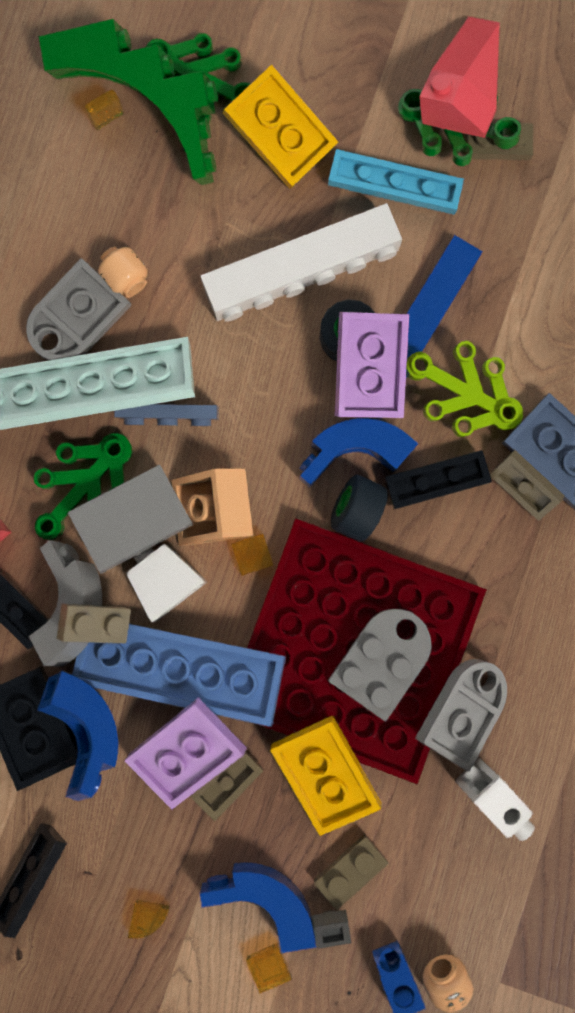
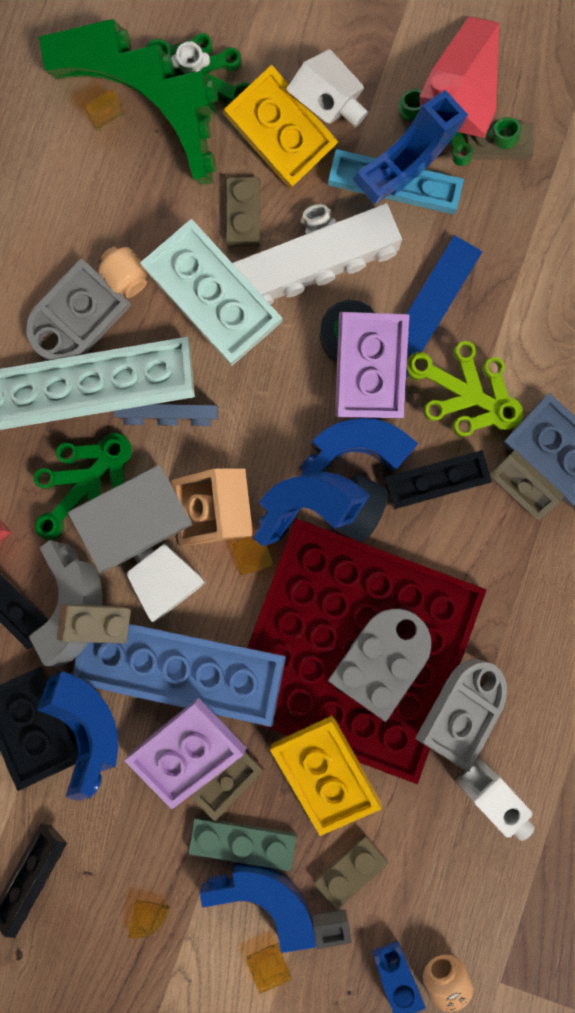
(187, 51): none -> white plate
(211, 292): none -> light aqua plate
(242, 843): none -> sand green plate
(243, 211): none -> dark tan plate
(316, 218): none -> white plate
(326, 493): none -> blue arch
(328, 89): none -> white torso
(415, 150): none -> blue arch

